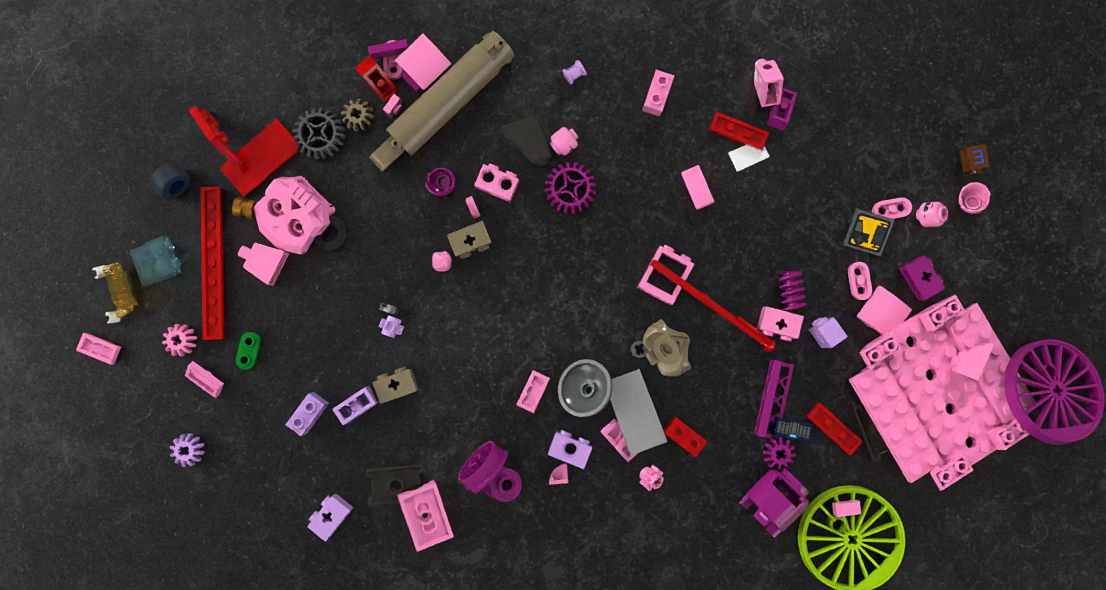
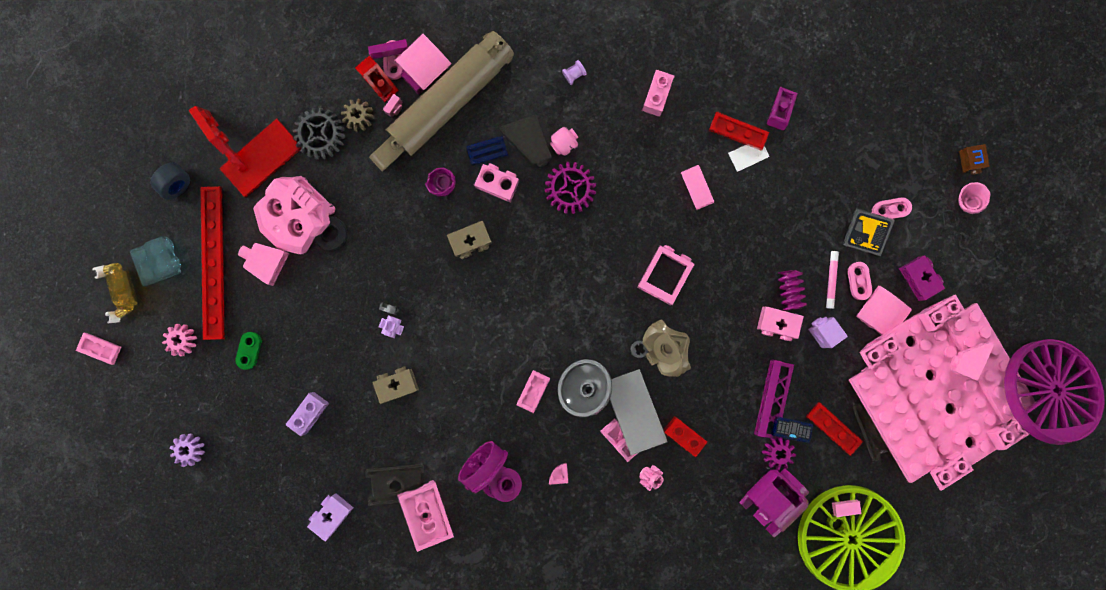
(204, 379): bright pink plate -> none
(243, 208): pearl gold wheel -> none
(355, 405): lavender brick -> none
(441, 261): bright pink piece -> none
(472, 207): bright pink tile -> none
(484, 143): none -> clear blue tile
(576, 458): lavender brick -> none
(768, 74): bright pink torso -> none
(769, 344): red bar -> none
(832, 279): none -> bright pink bar
(932, 214): bright pink head -> none

